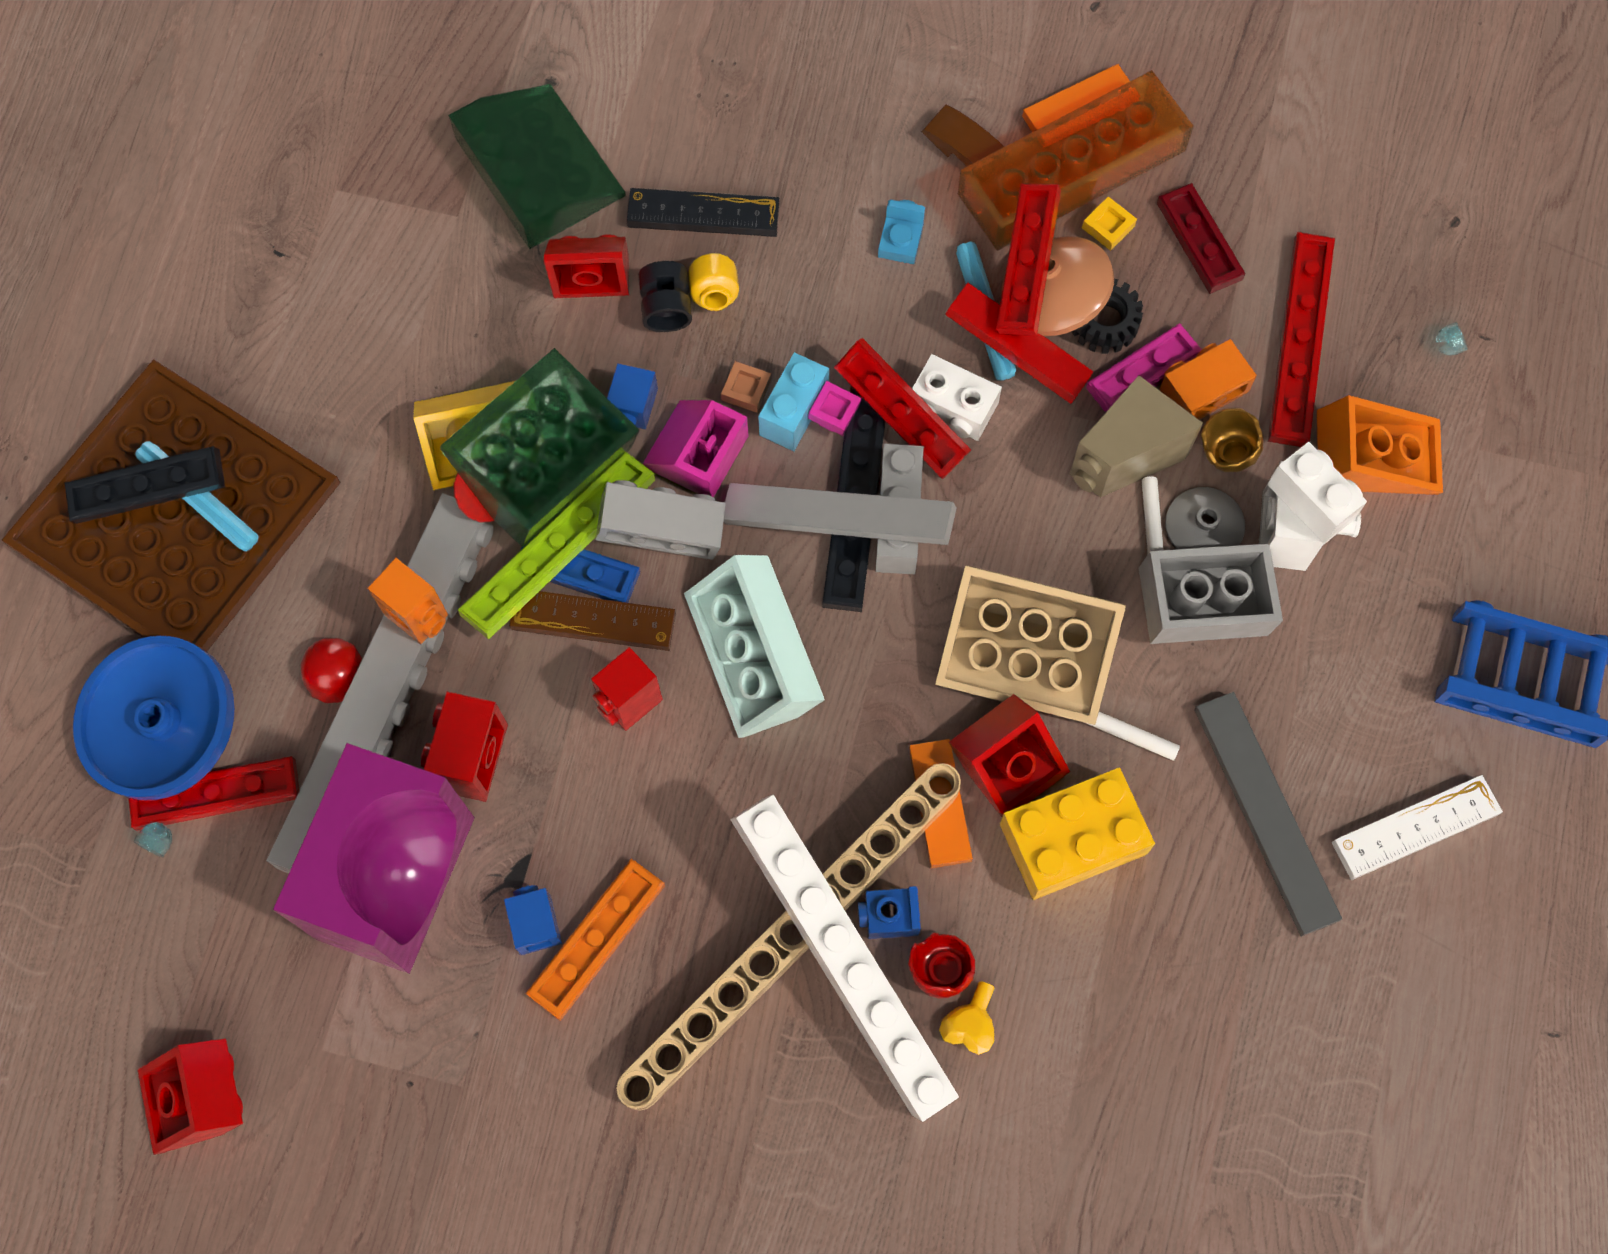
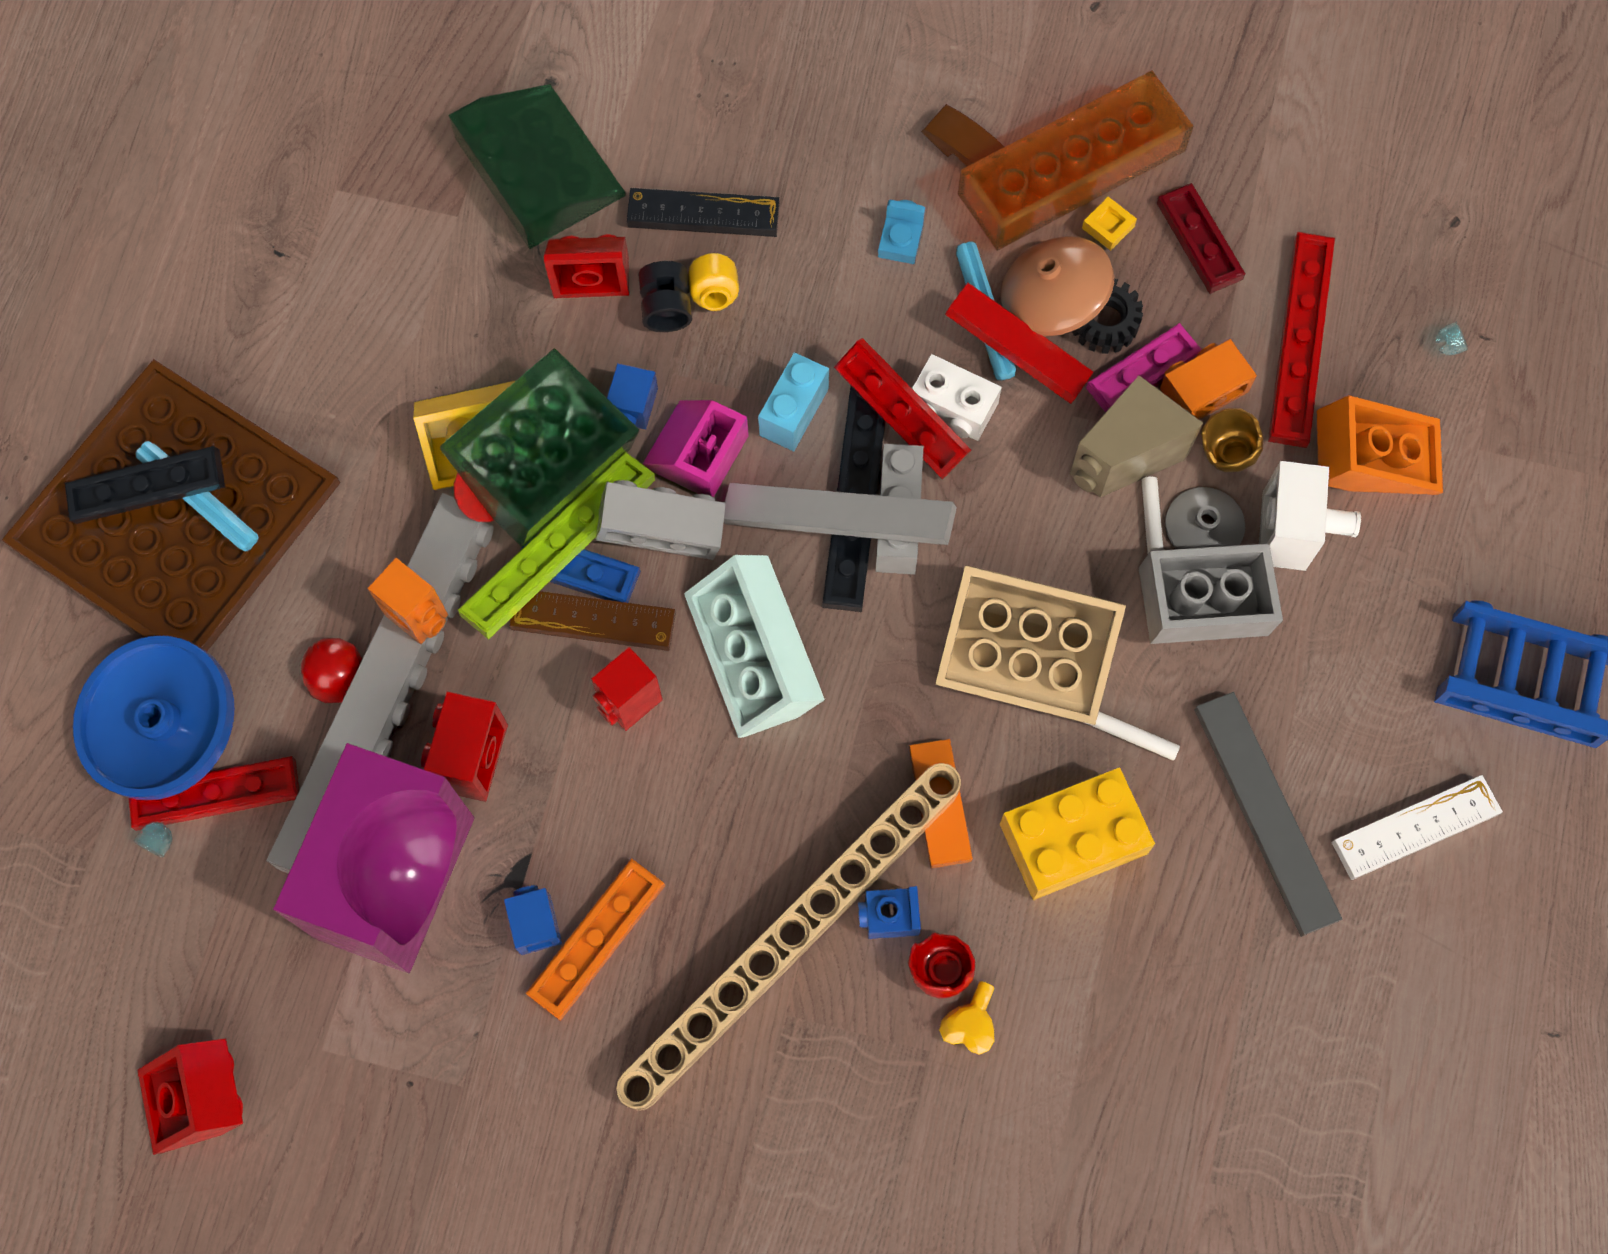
(746, 387): nougat plate -> none
(834, 408): dark pink tile -> none
(844, 958): white brick -> none
(1010, 755): red slope -> none
(1028, 259): red tile -> none
(1074, 97): orange tile -> none
(1317, 492): white brick -> none

